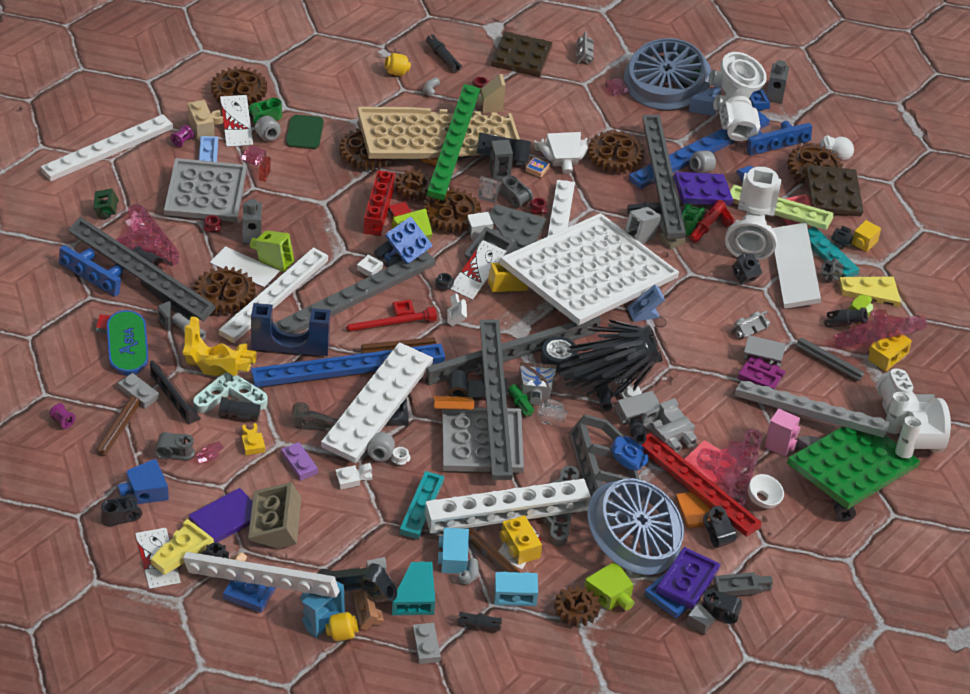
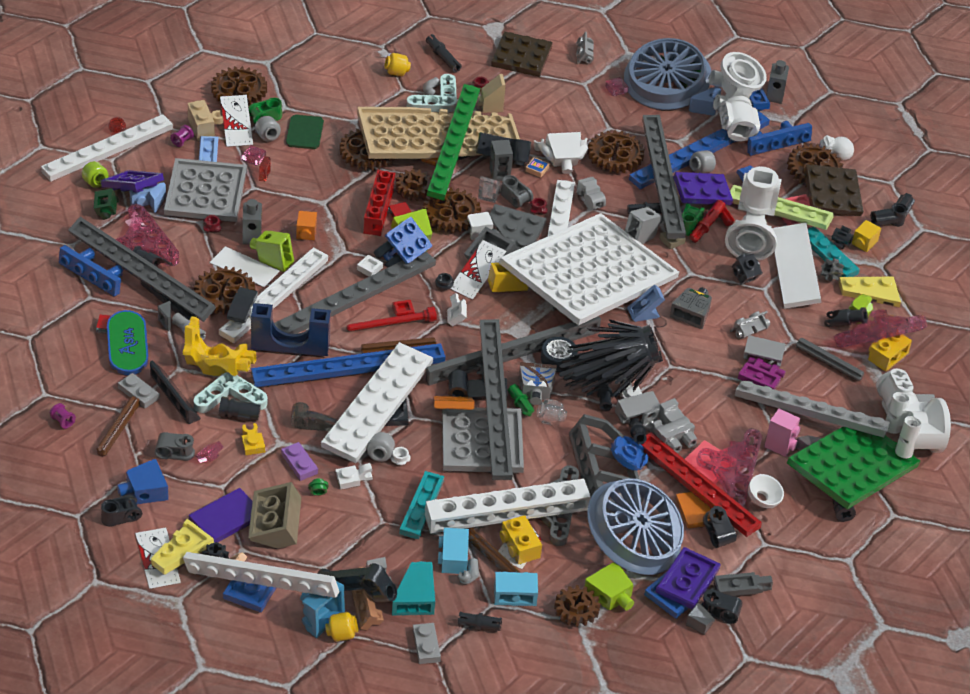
(93, 173): none -> lime head
(117, 125): none -> clear red plate
(132, 180): none -> dark purple plate
(150, 196): none -> light blue slope
(241, 305): none -> black slope
(306, 225): none -> orange brick
(318, 487): none -> green plate
(441, 101): none -> light aqua beam
(593, 196): none -> light grey leg
(692, 307): none -> dark grey torso
(896, 214): none -> black piece

